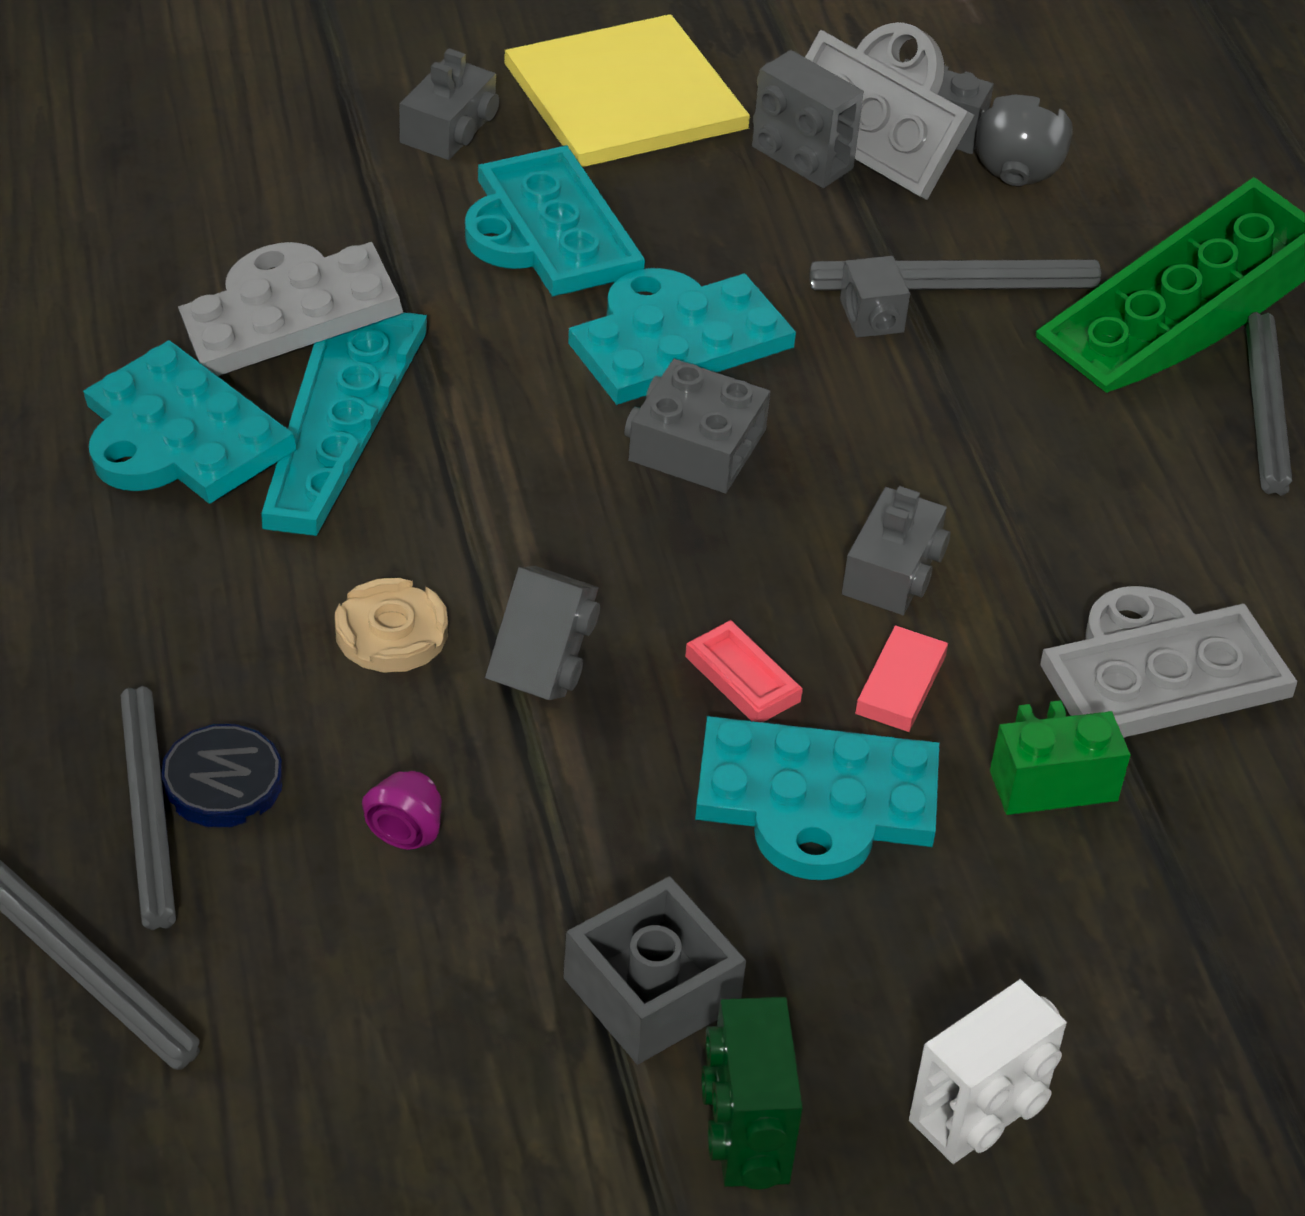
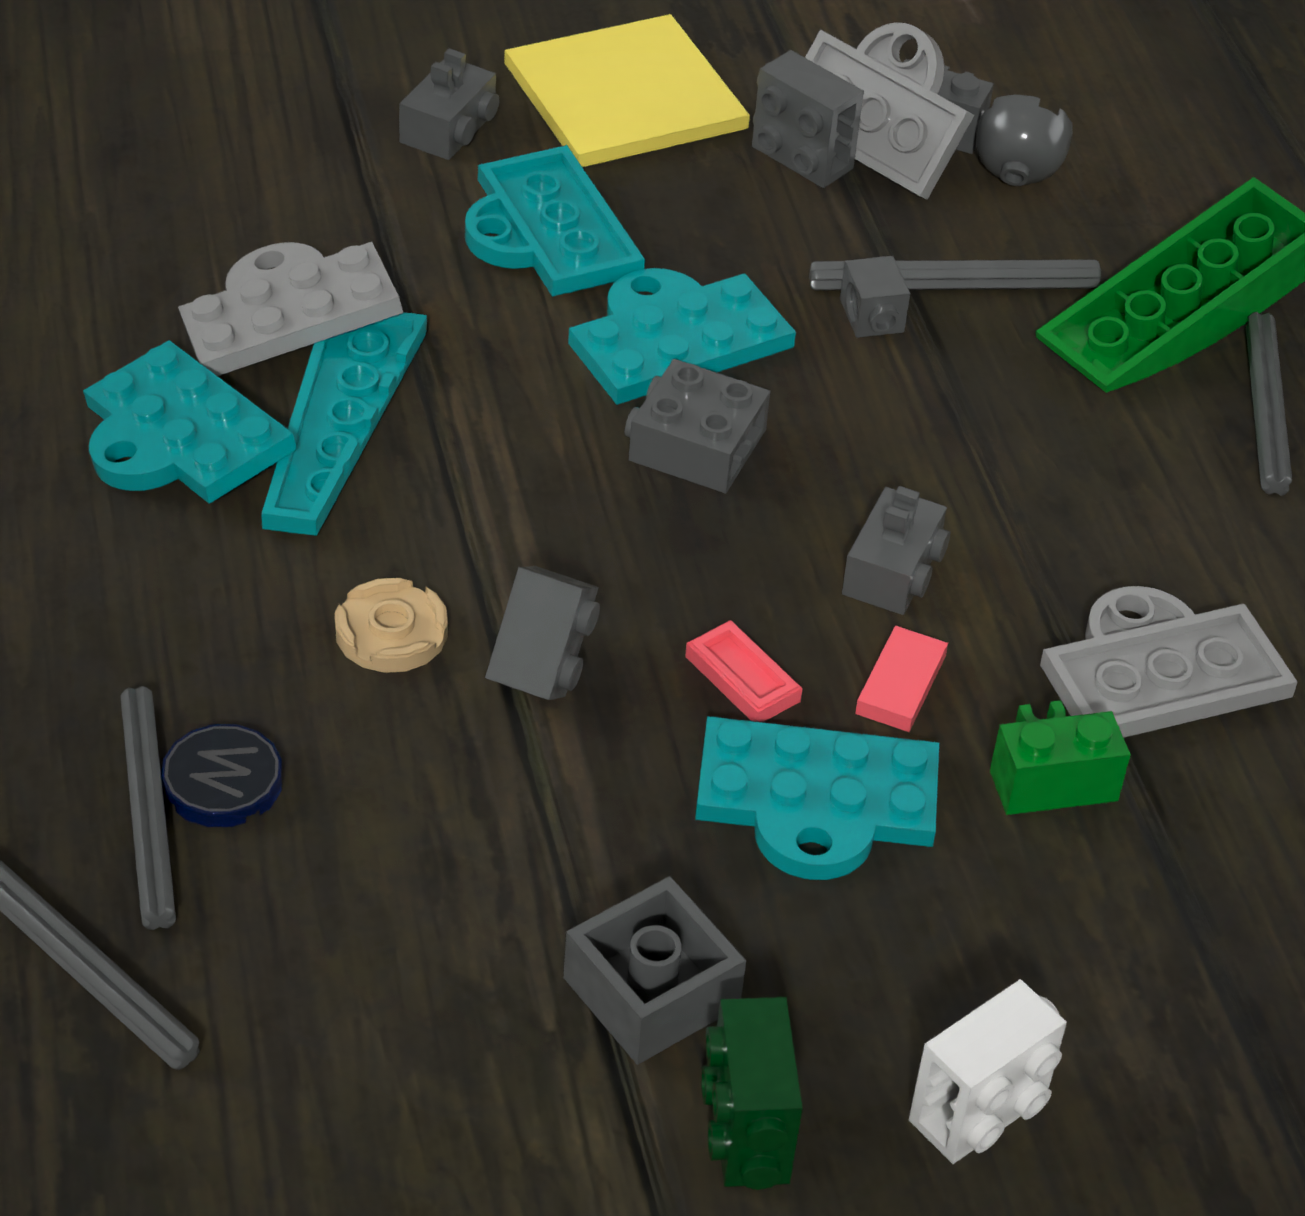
(404, 810): magenta cone -> none

